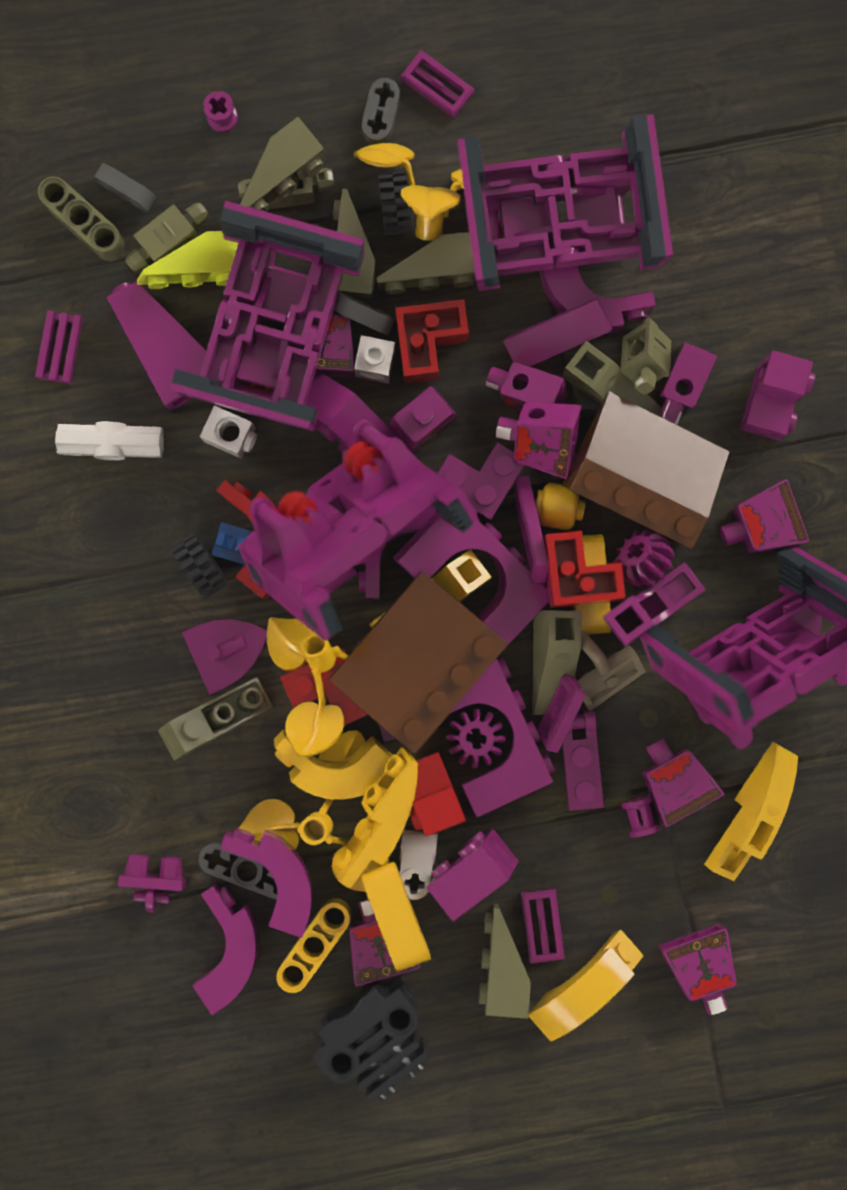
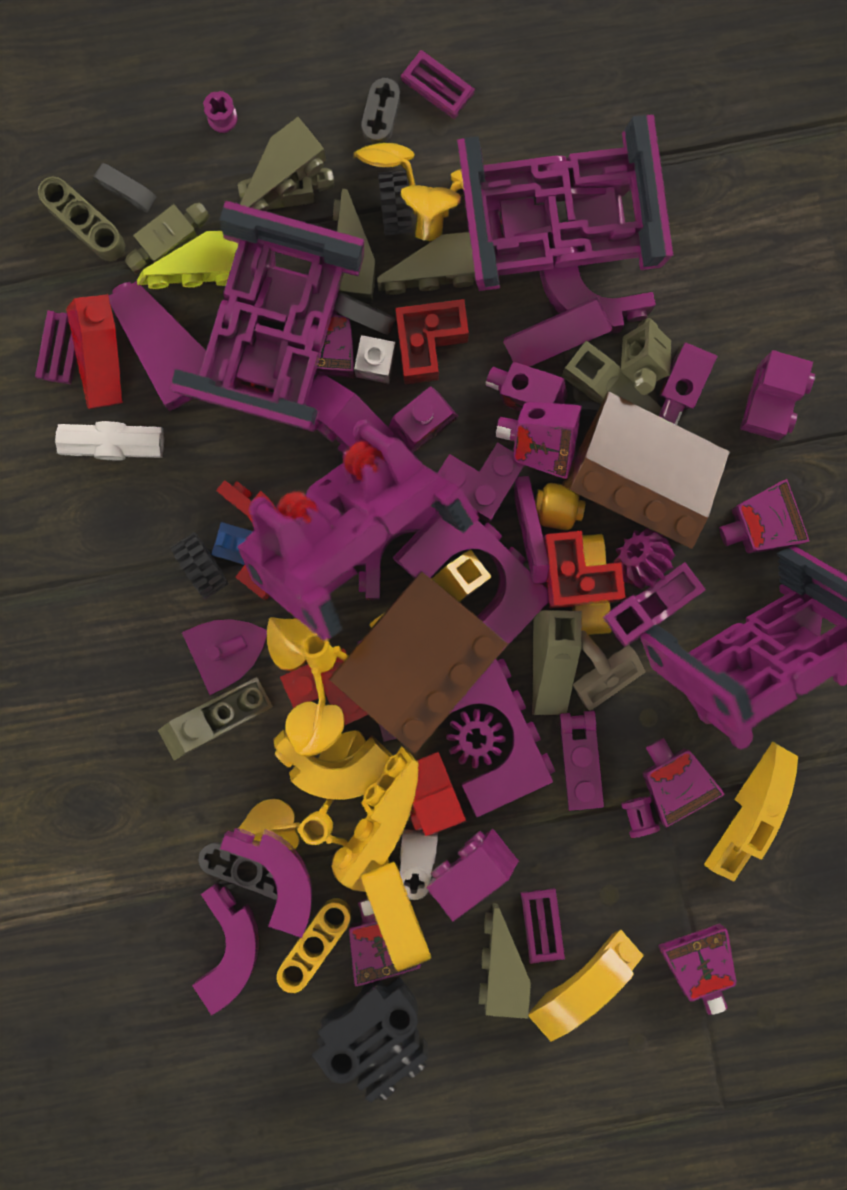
(96, 349): none -> red slope
(137, 876): magenta hips -> none
(218, 422): white brick -> none
(560, 713): magenta tile -> none

